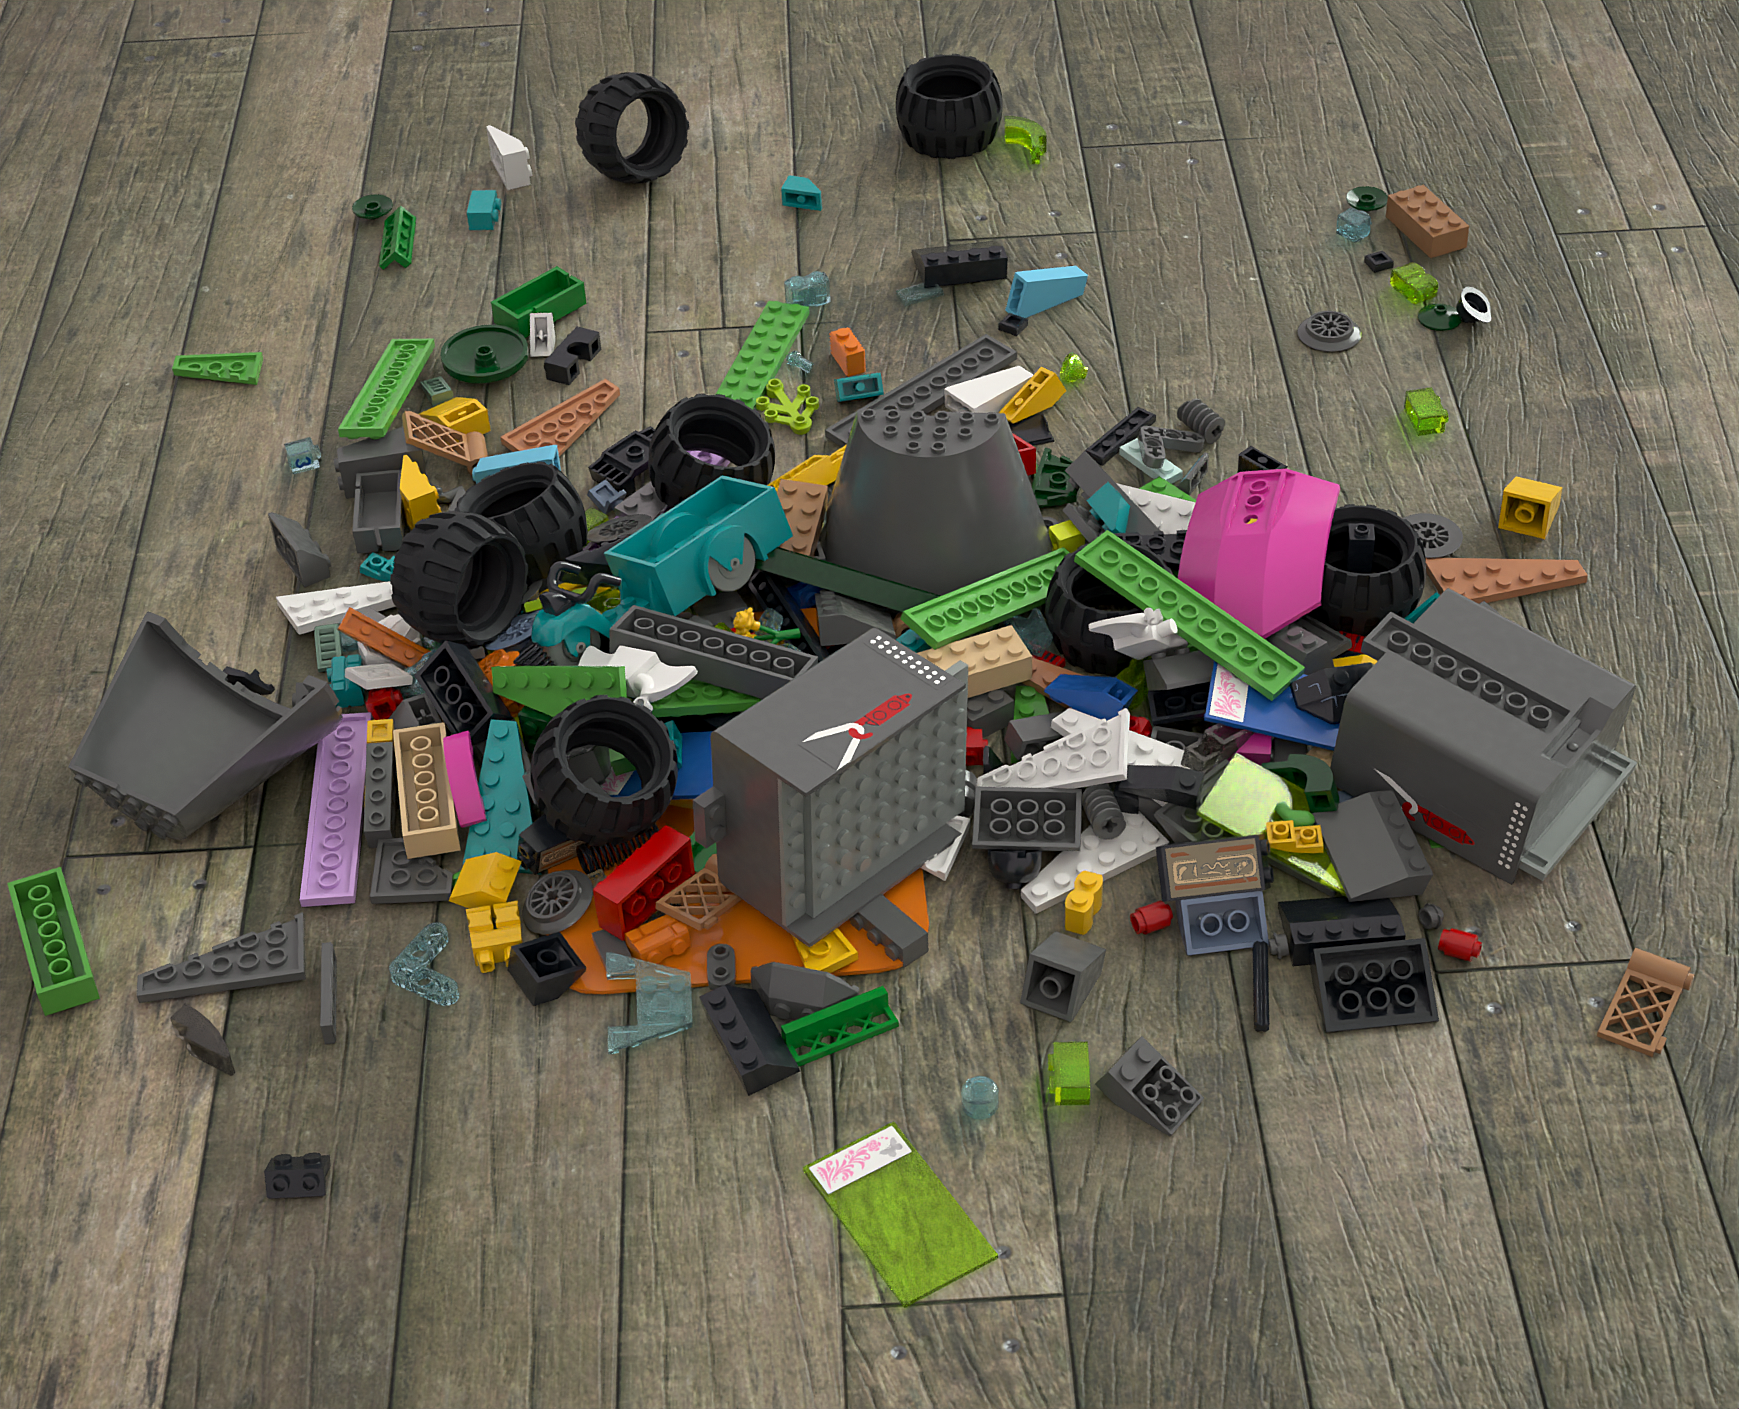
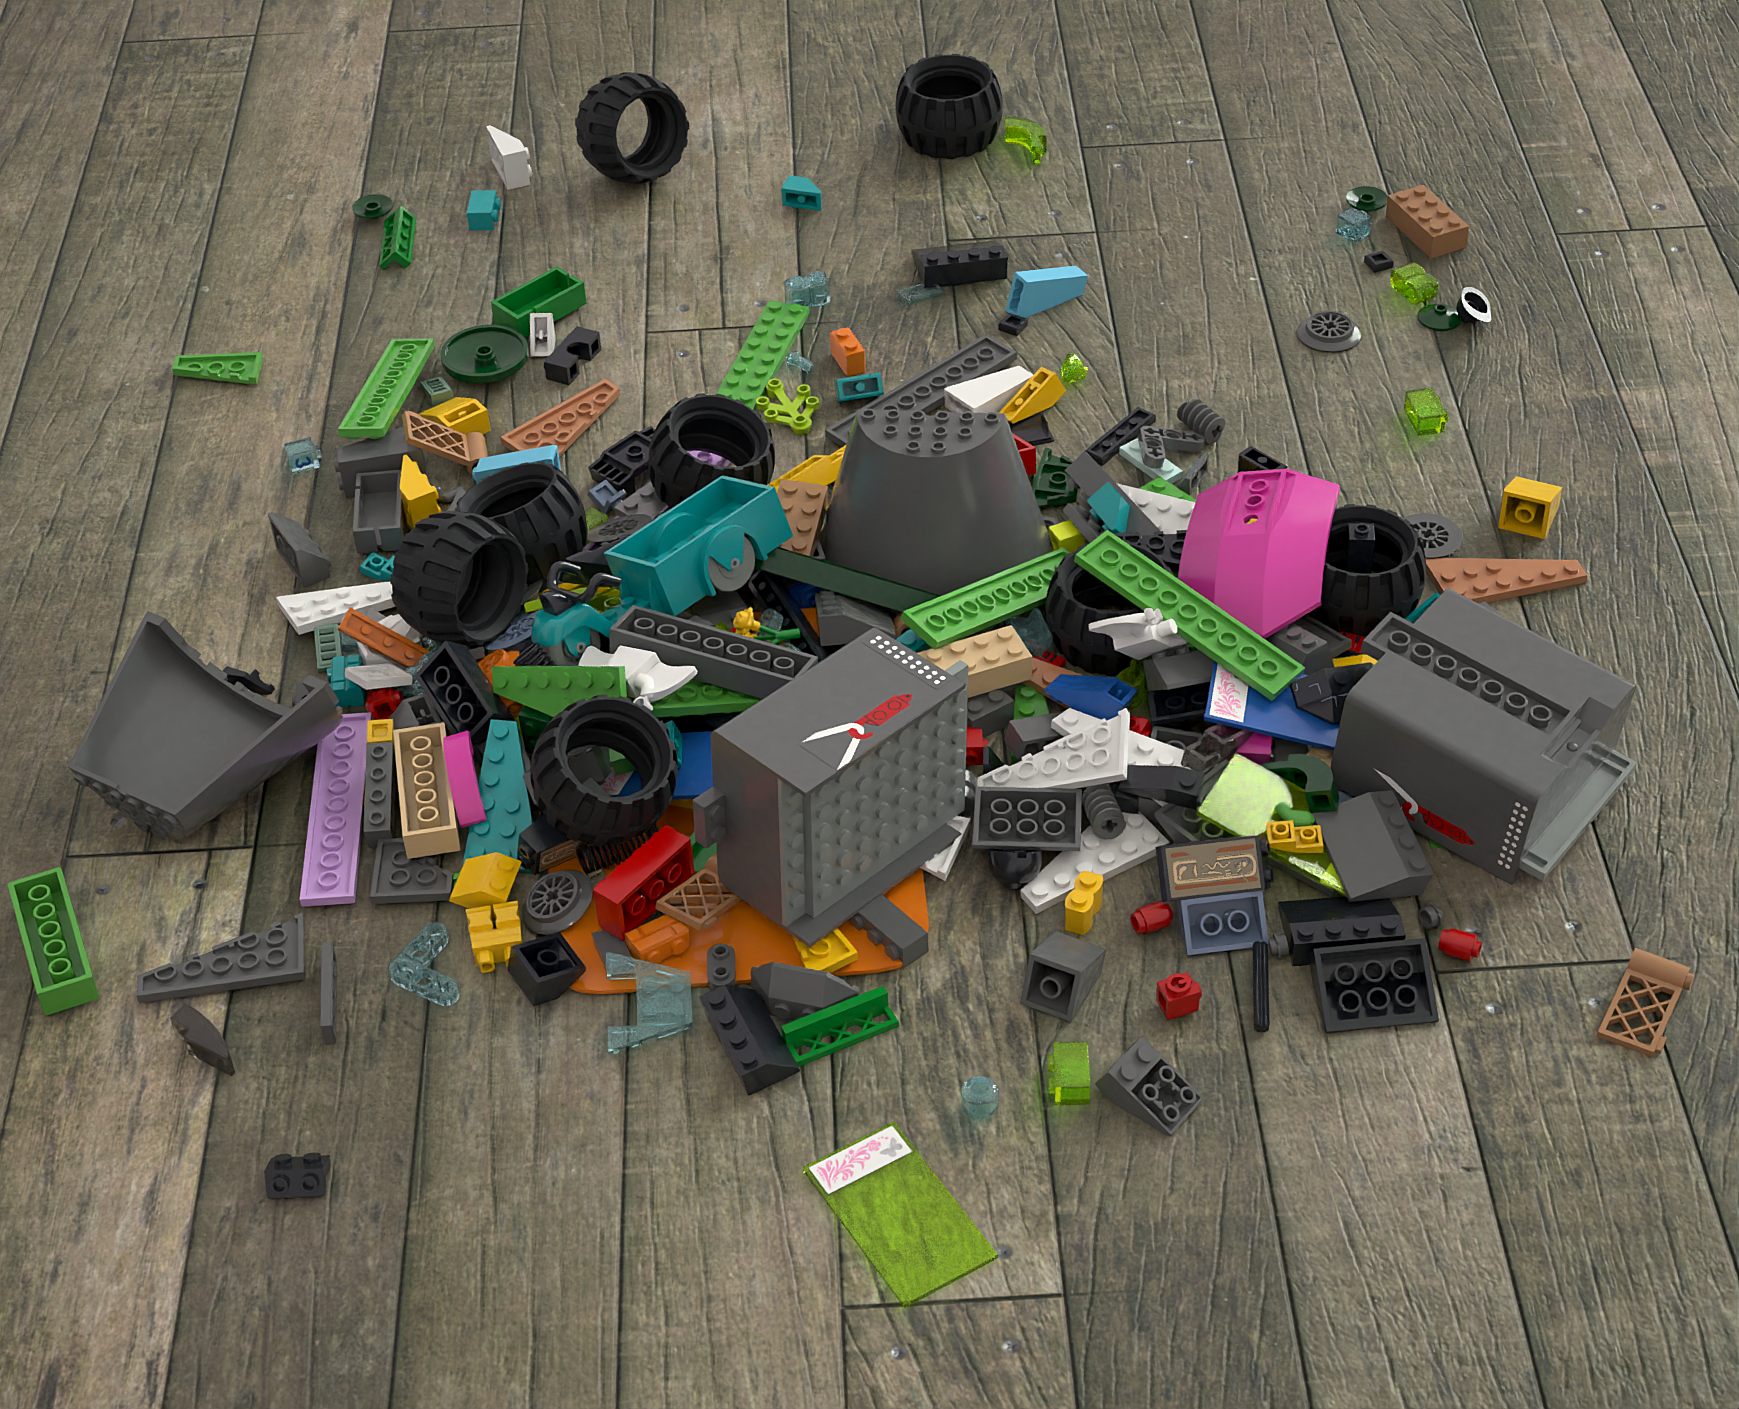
(1178, 995): none -> red brick

